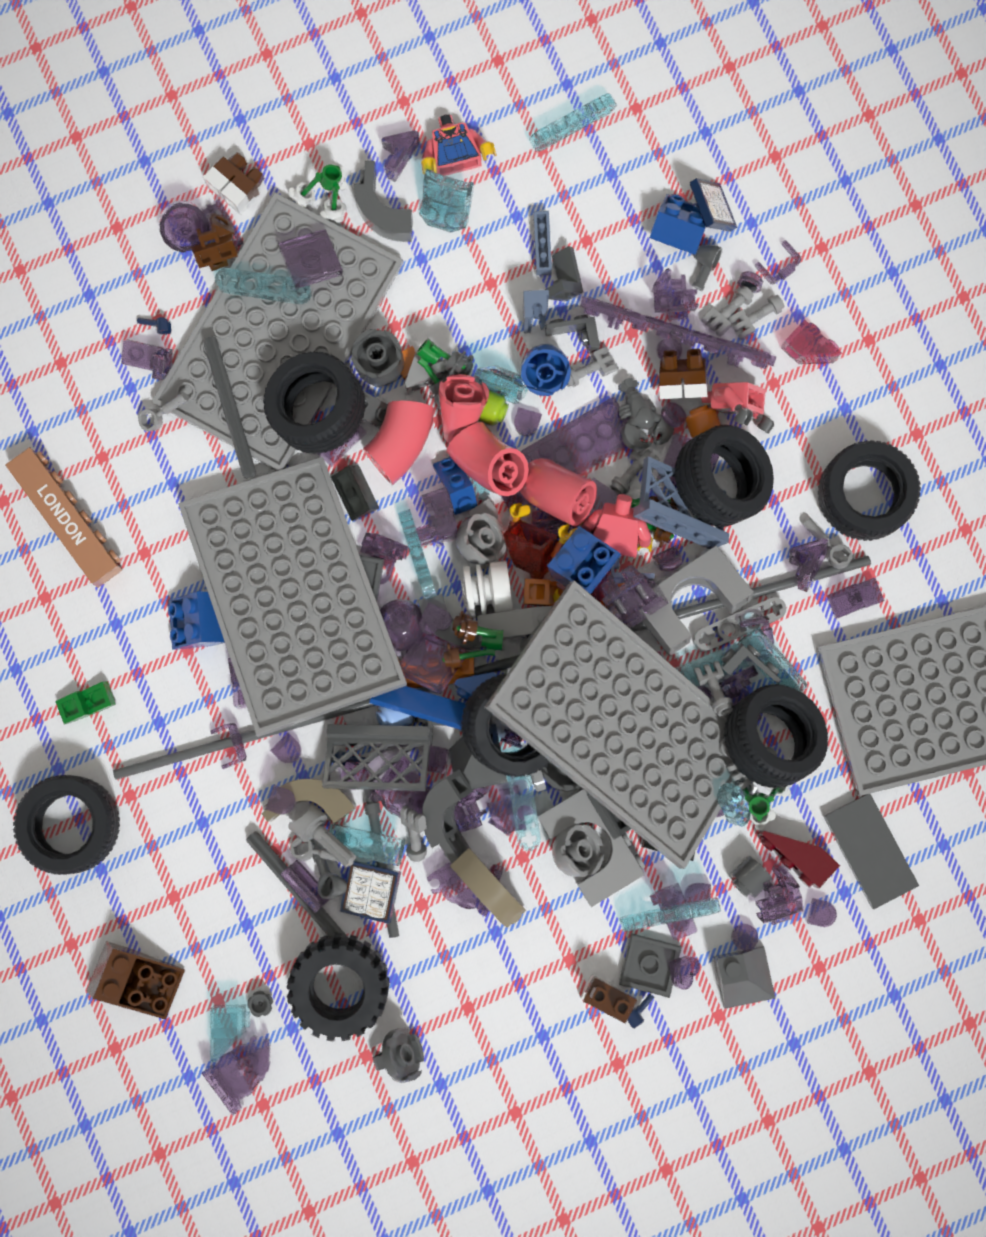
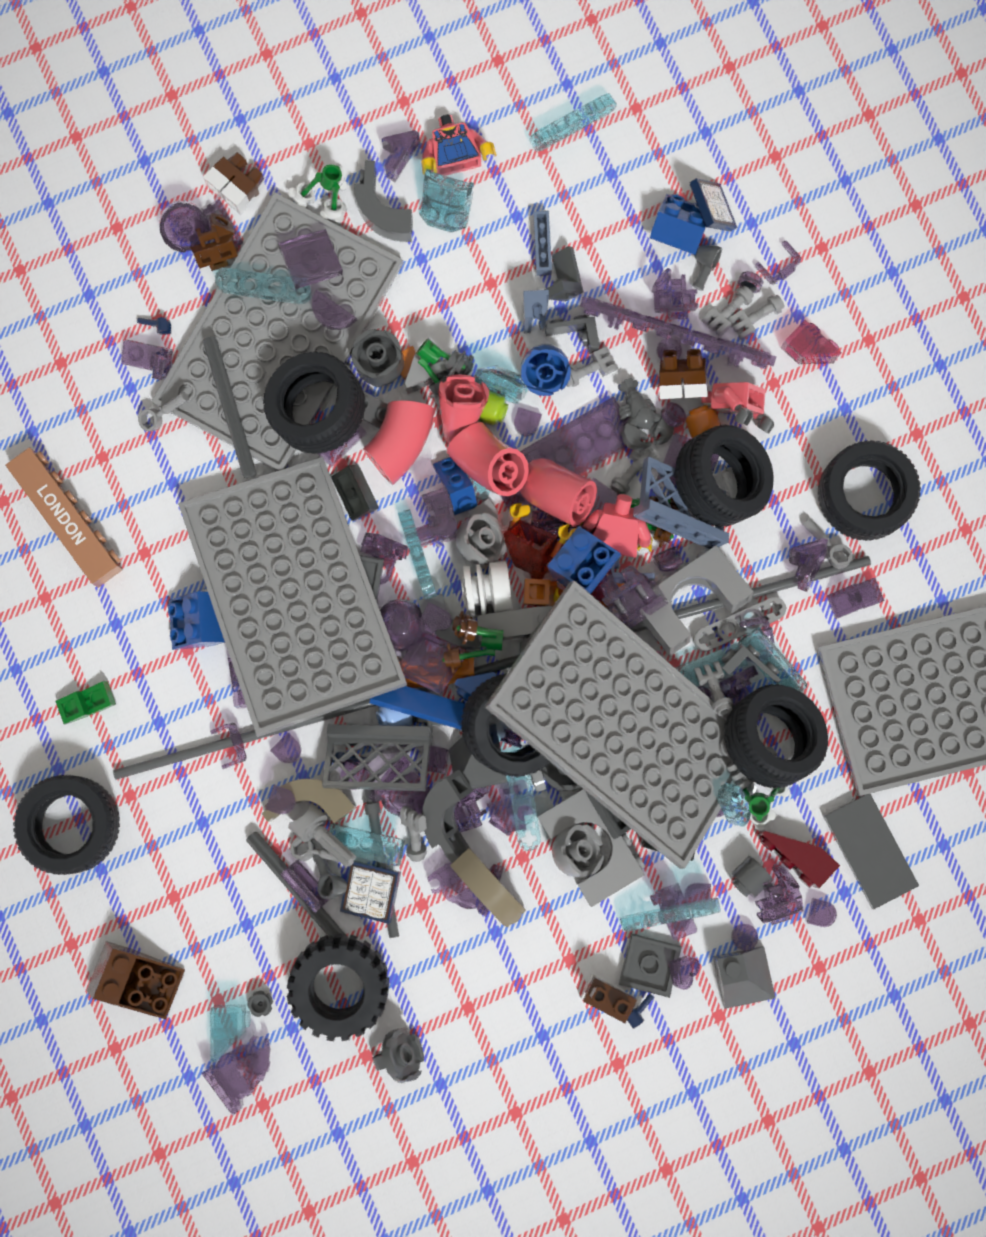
(331, 314): none -> clear purple plate

